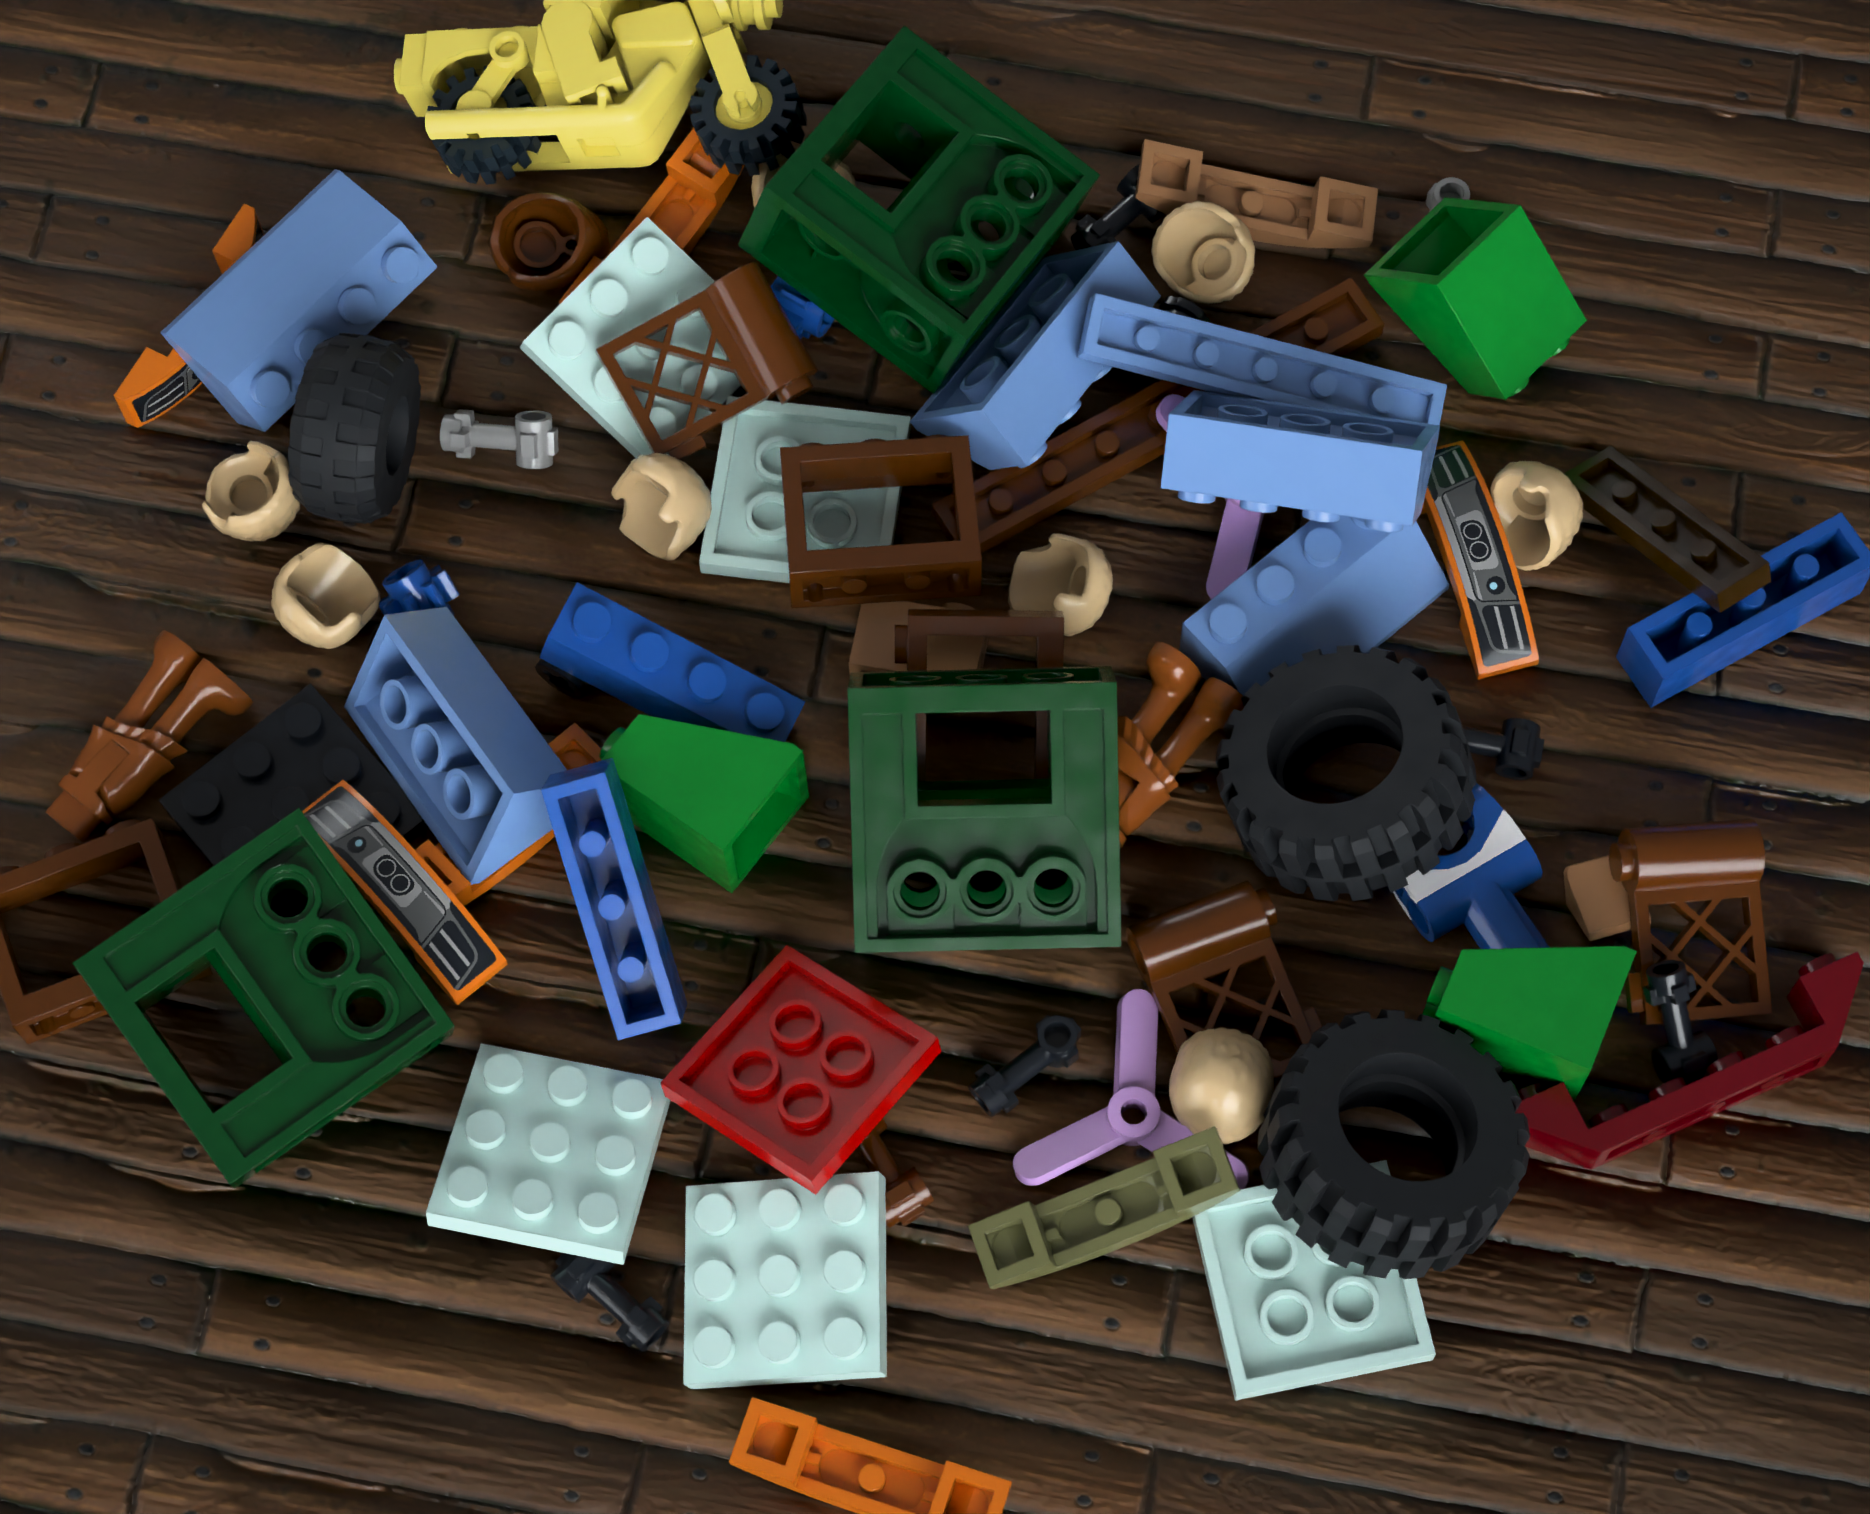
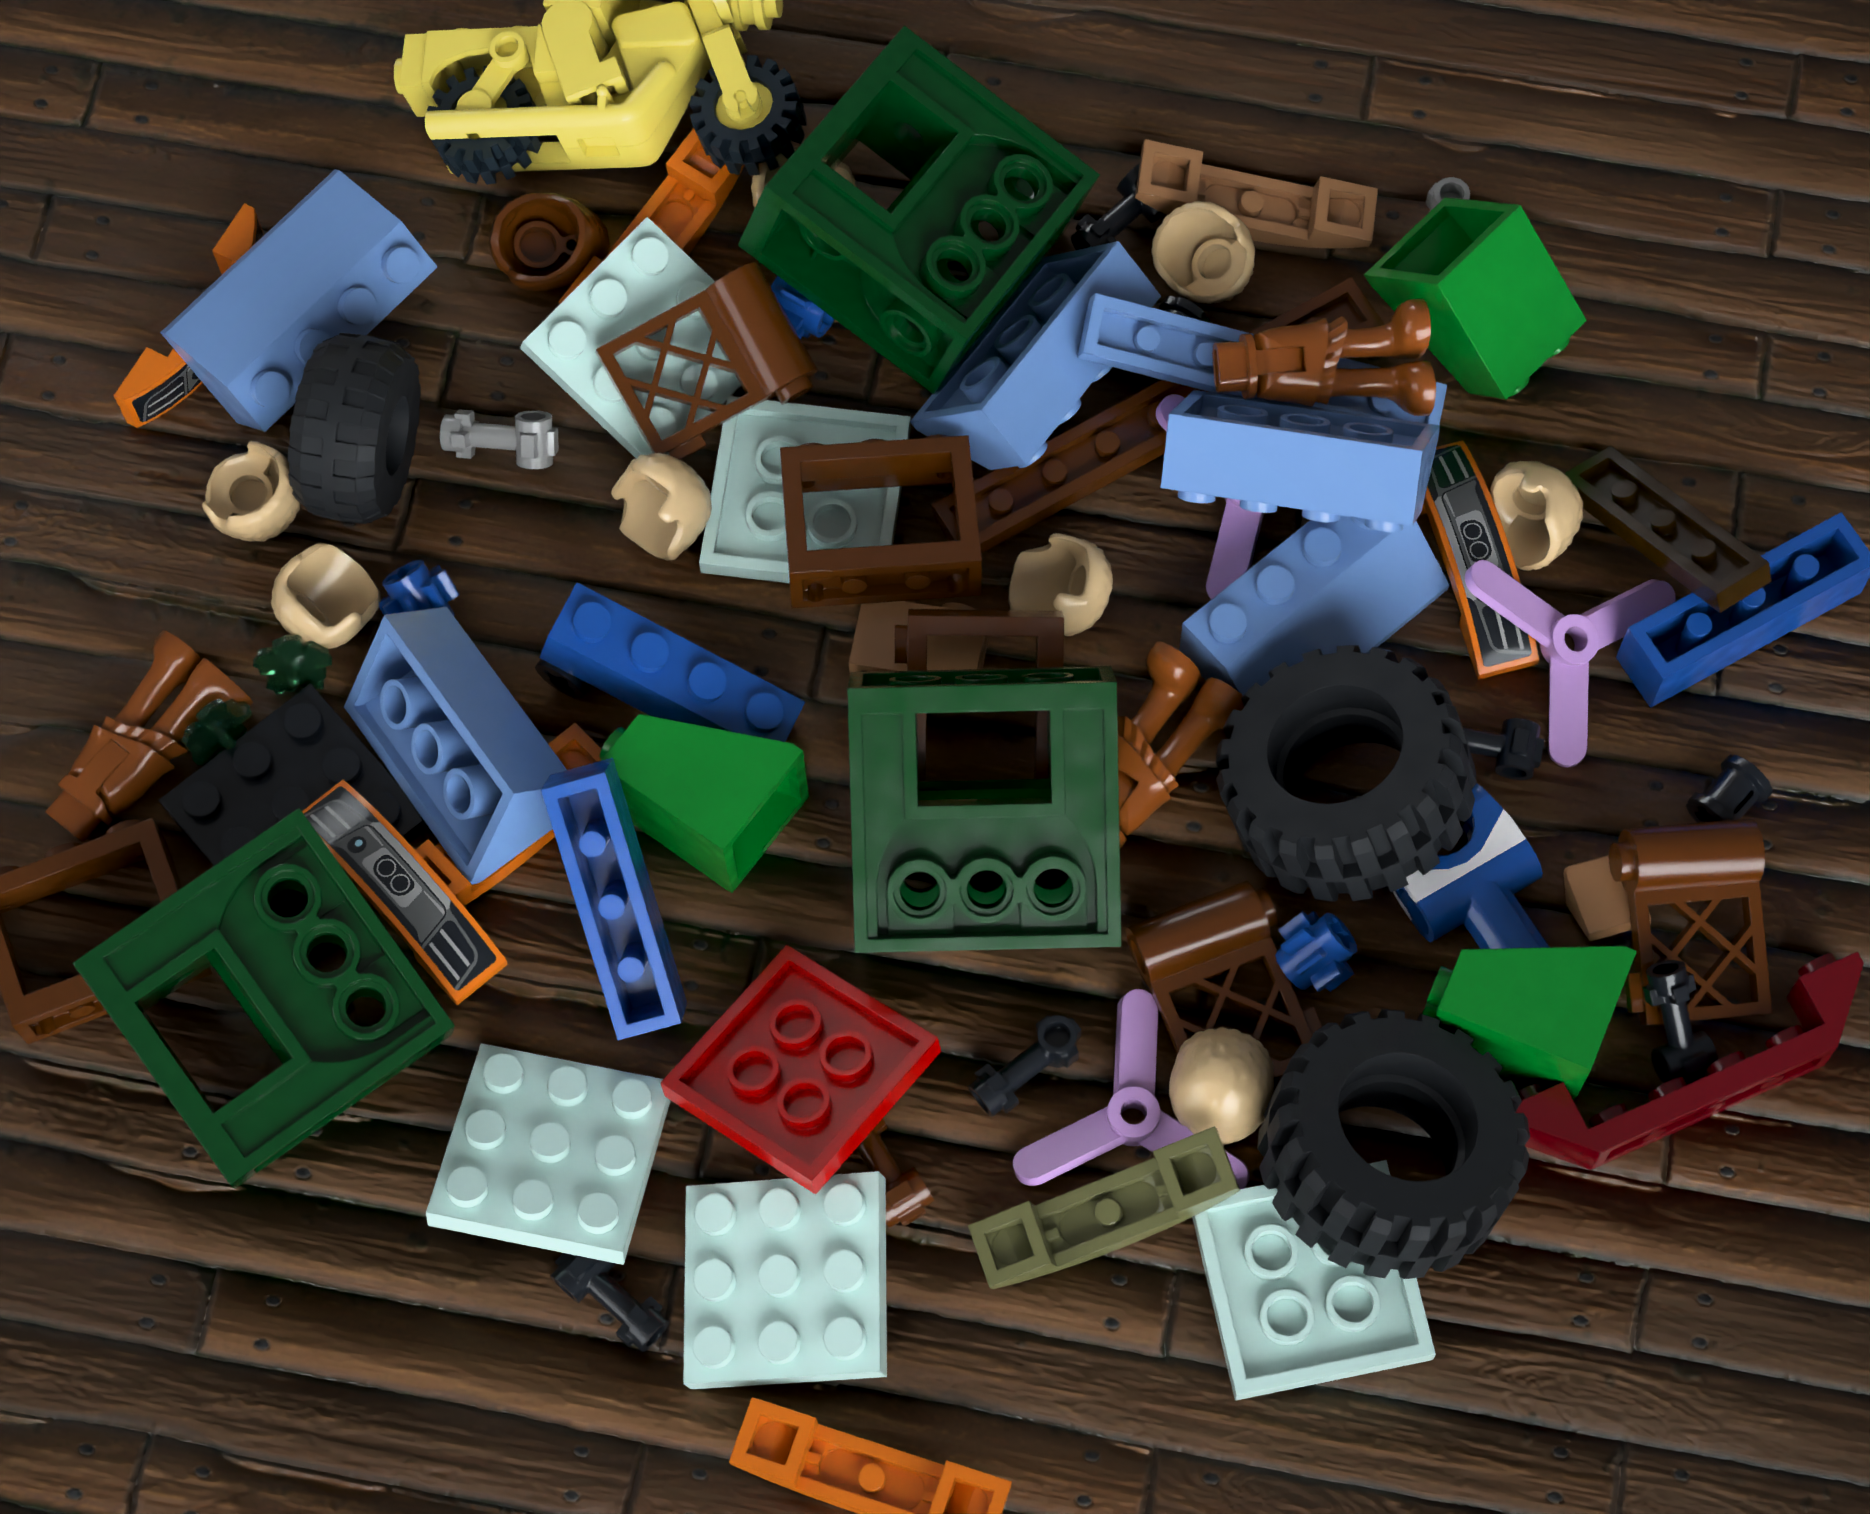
(217, 727): none -> clear green plant
(292, 664): none -> clear green plant
(1302, 361): none -> dark orange piece
(1316, 951): none -> blue gear
(1566, 667): none -> lavender piece
(1731, 792): none -> black bush

